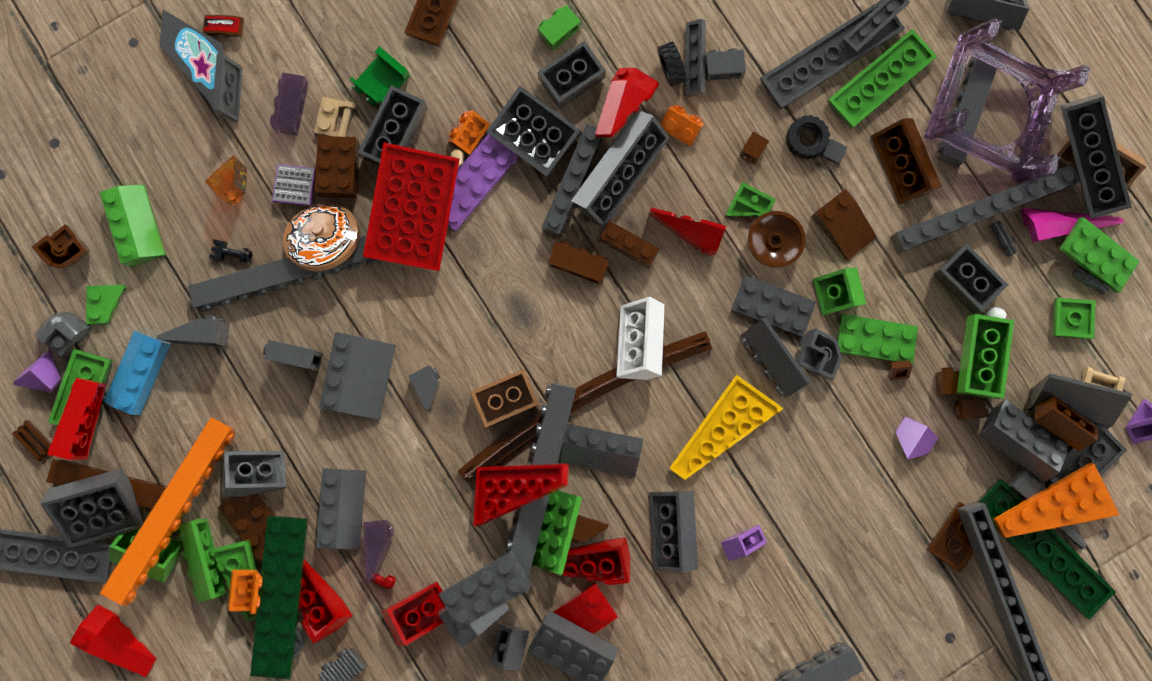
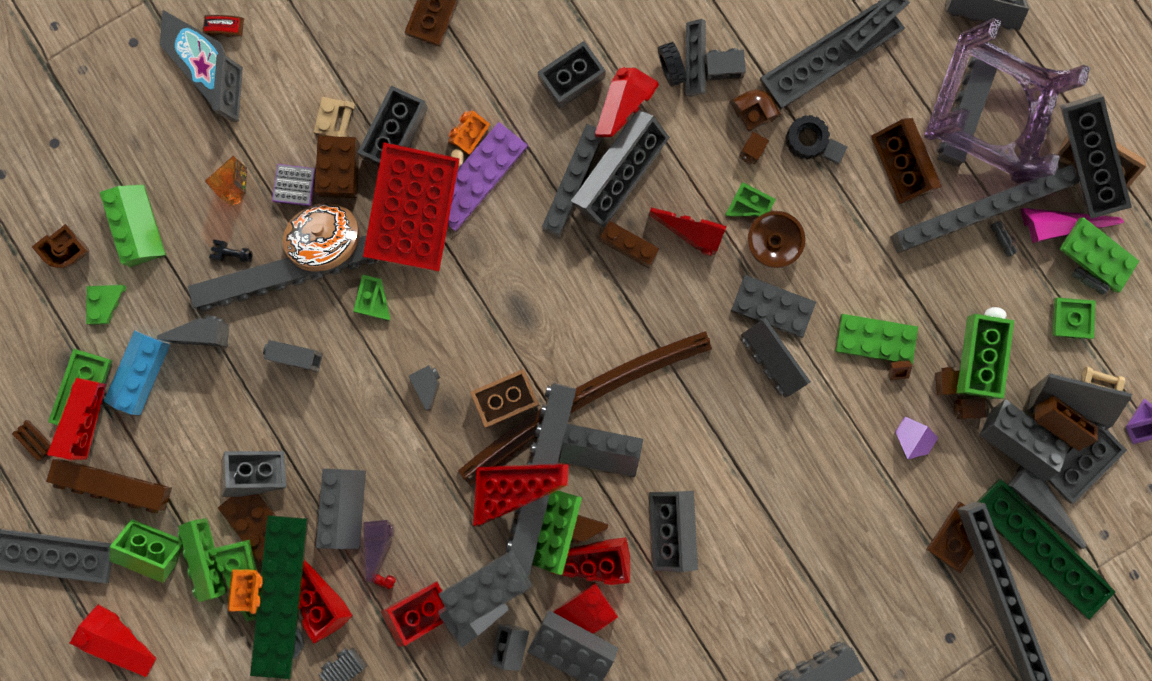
(40, 375): medium lavender slope -> none
(63, 331): dark grey brick -> none
(93, 508): dark grey slope -> none
(167, 513): orange brick -> none
(289, 103): clear purple brick -> none
(357, 376): dark grey slope -> none
(371, 298): none -> bright green wing
(379, 77): green panel -> none
(534, 131): dark grey slope -> none
(559, 27): bright green brick -> none
(578, 262): reddish brown brick -> none
(641, 339): white slope -> none
(681, 125): orange bracket -> none
(731, 418): yellow wing -> none
(743, 543): medium lavender slope -> none
(755, 108): none -> reddish brown brick
(819, 354): dark grey brick -> none
(839, 291): bright green slope -> none
(844, 224): reddish brown slope -> none
(882, 78): bright green plate -> none
(970, 279): dark grey brick -> none
(1067, 502): orange wing -> none

